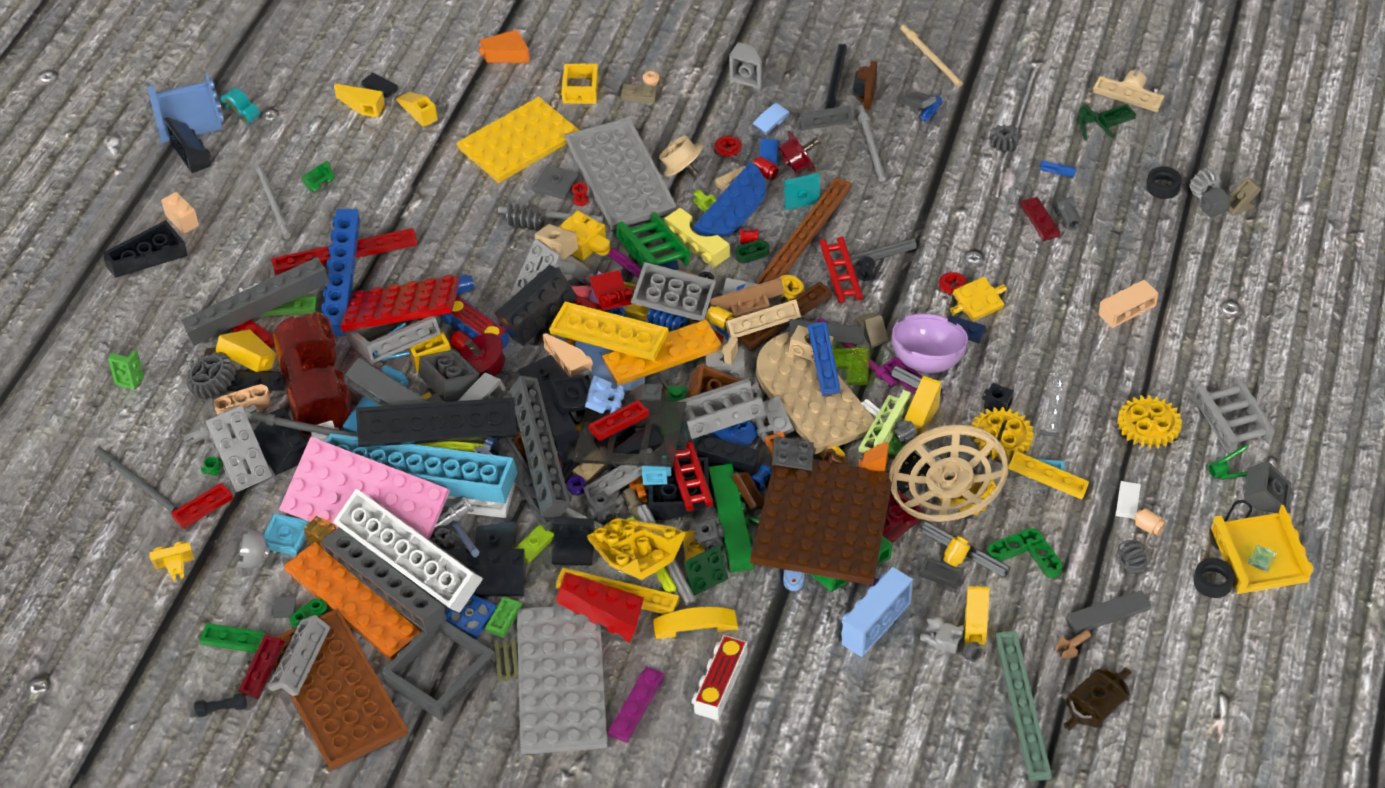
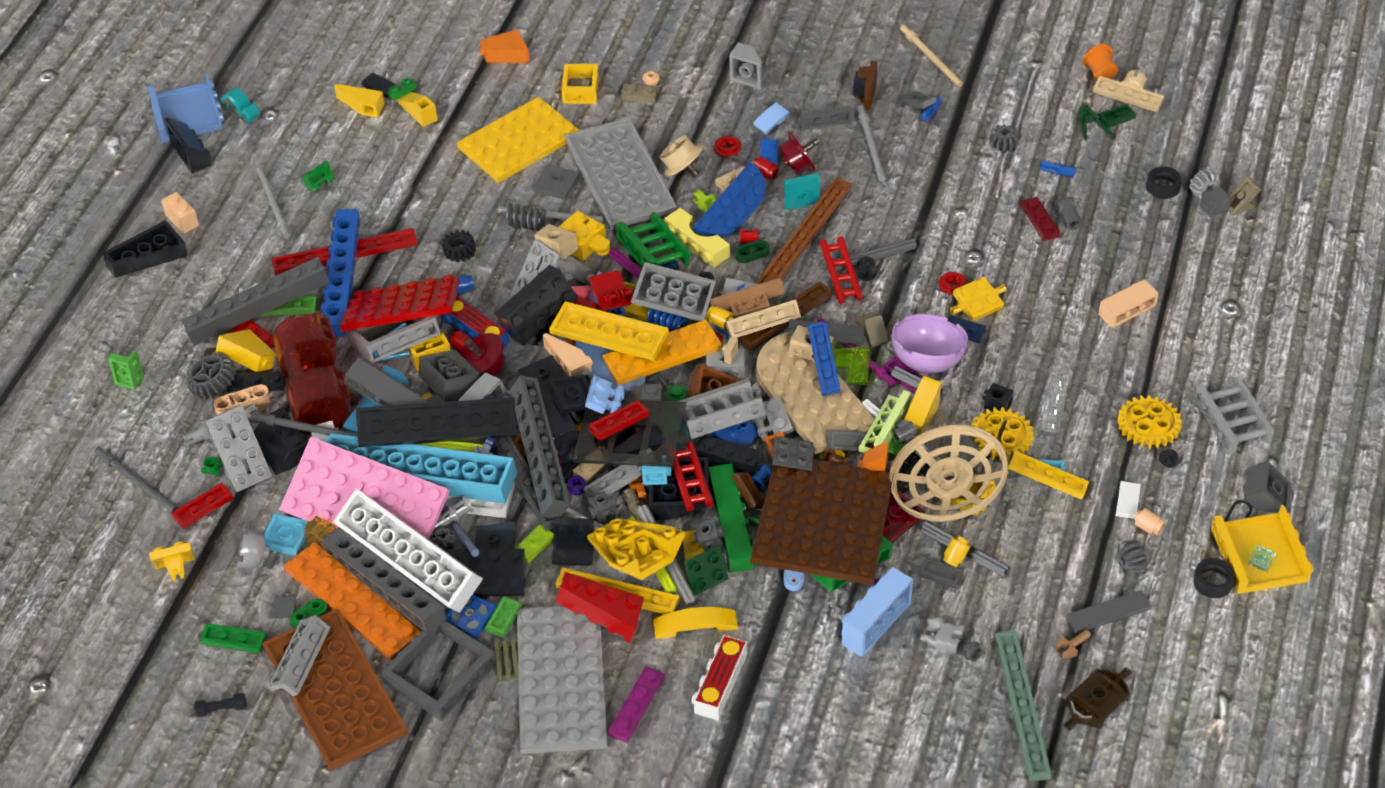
(261, 666): dark red plate -> none
(398, 91): none -> green plate
(462, 252): none -> black tyre
(584, 198): red bush -> none
(796, 286): yellow gear -> none
(836, 76): black axle -> none
(844, 440): none -> dark grey tile
(976, 615): yellow slope -> none
(1031, 546): green beam -> none
(1100, 61): none -> orange piece
(1168, 458): none -> black plate
(1220, 467): green plant -> none

